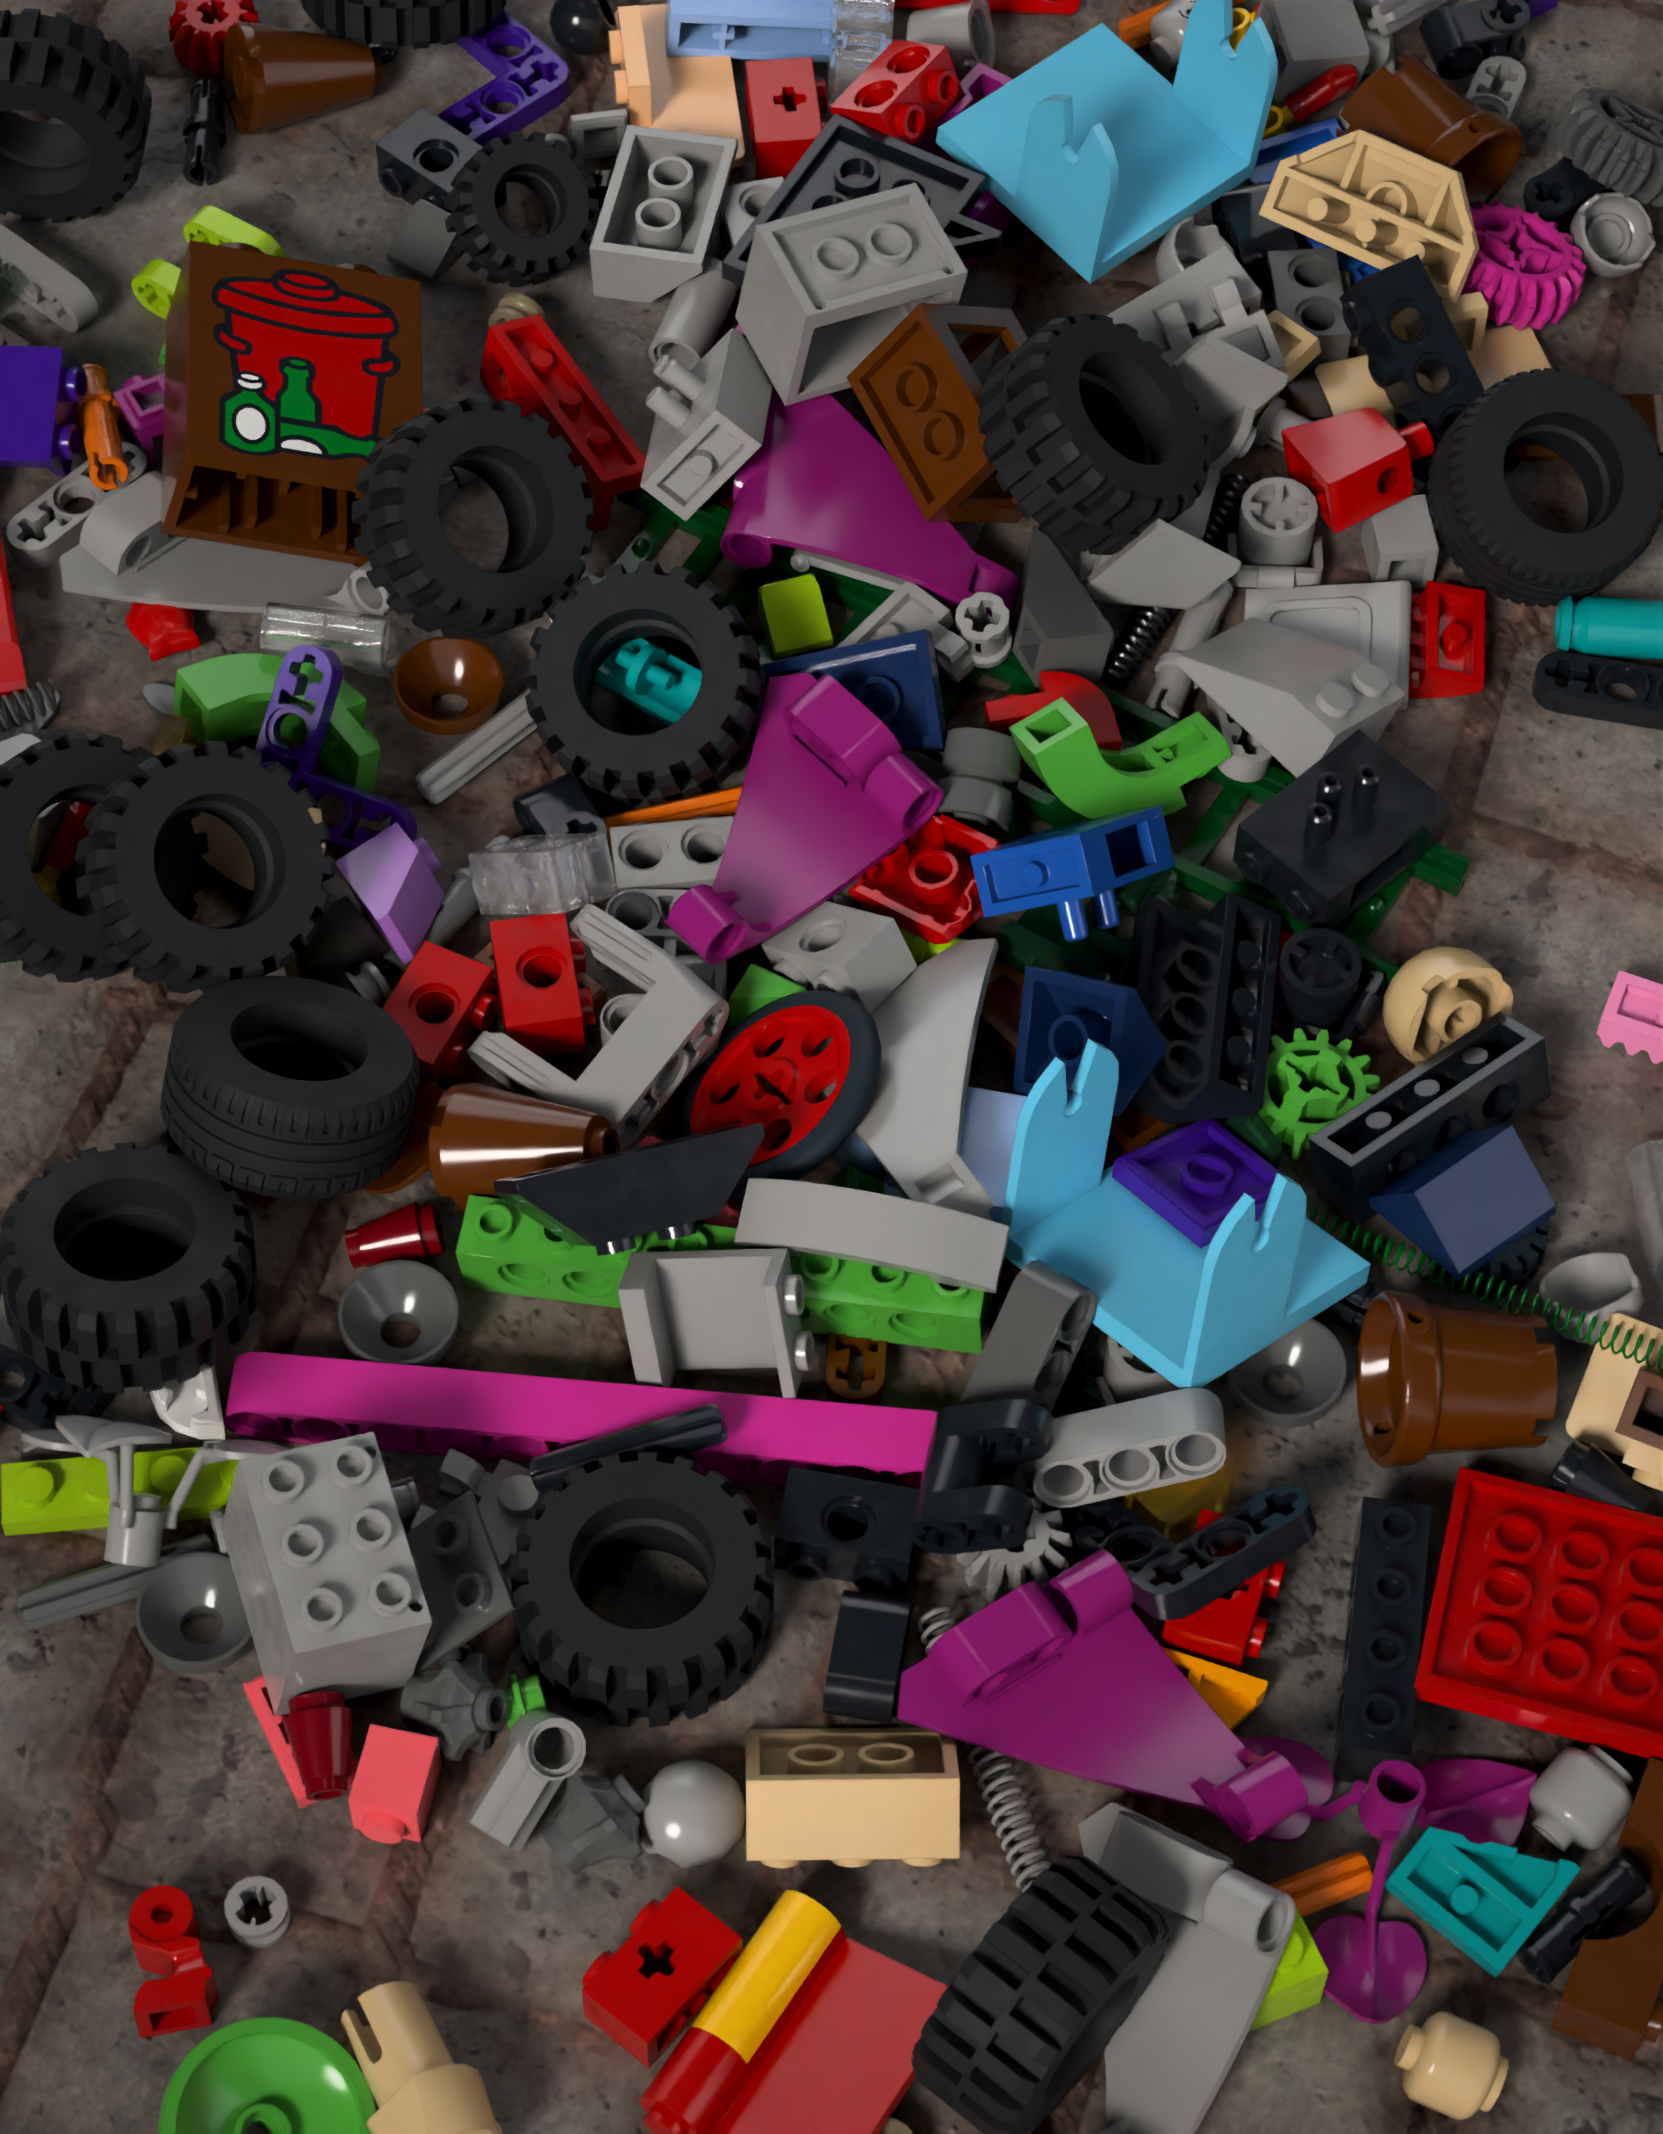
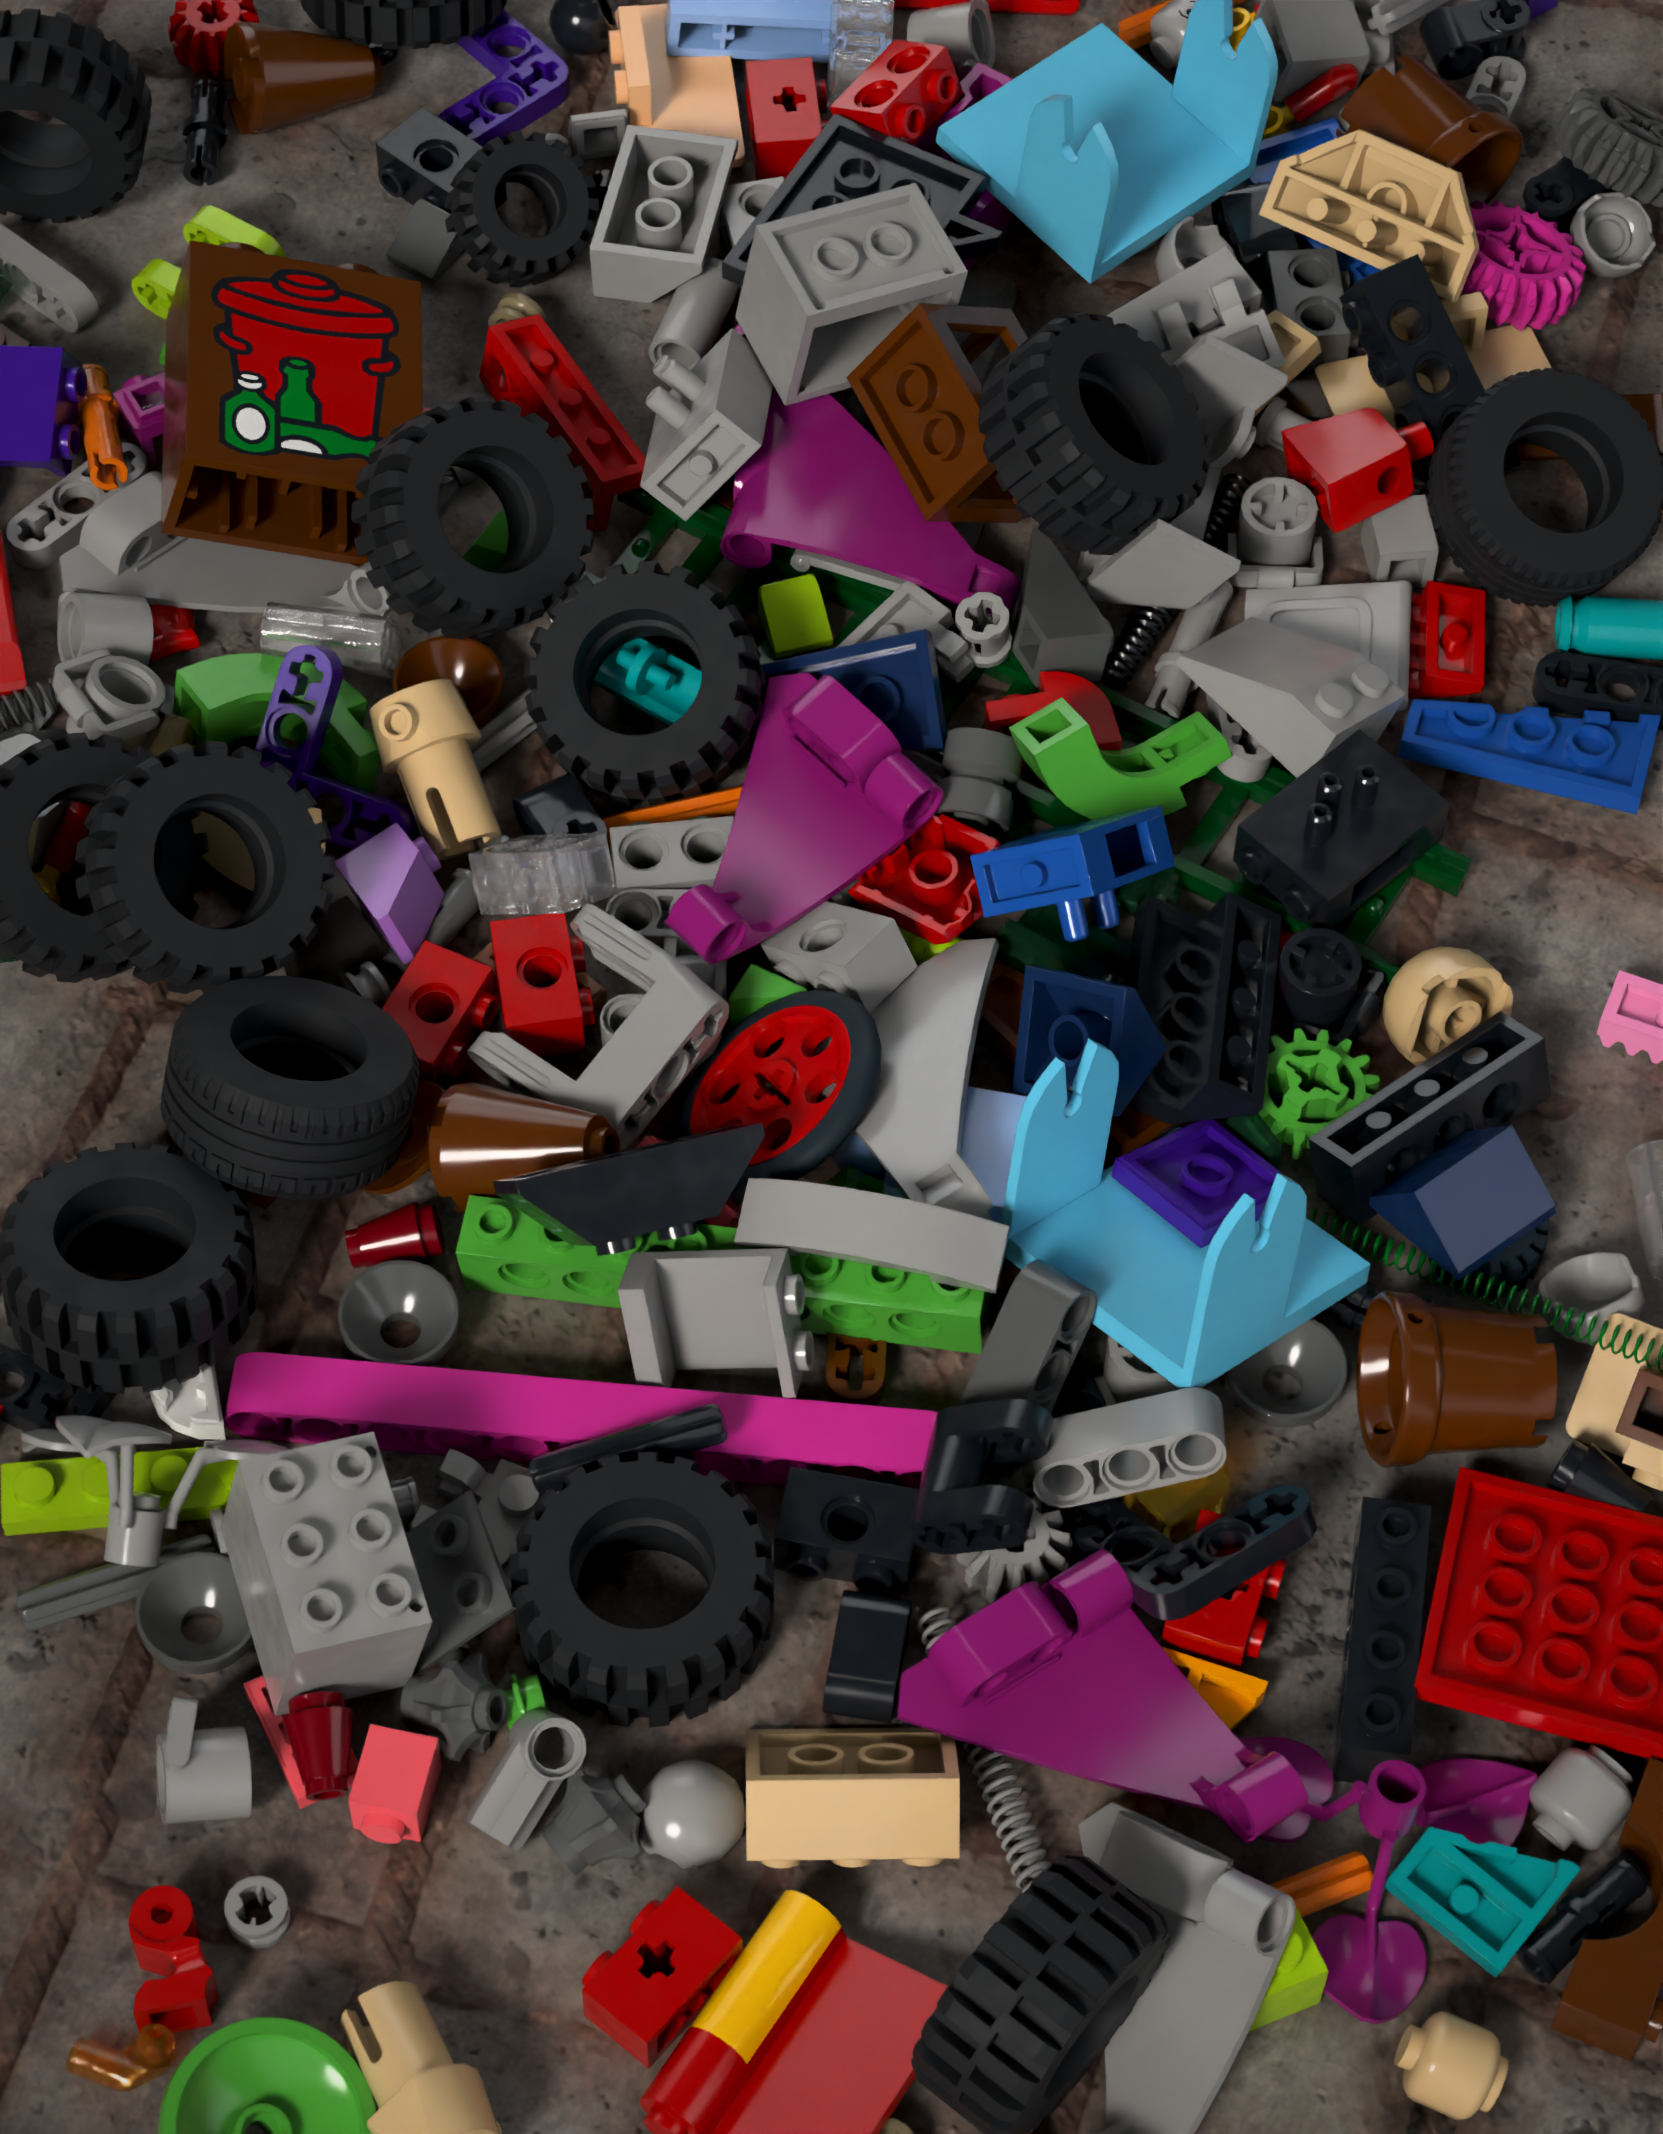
(104, 622): none -> light grey piece
(115, 699): none -> light grey piece
(129, 2067): none -> clear orange arm
(201, 1771): none -> light grey piece
(427, 741): none -> tan piece
(491, 545): none -> bright green slope
(1560, 756): none -> blue wing

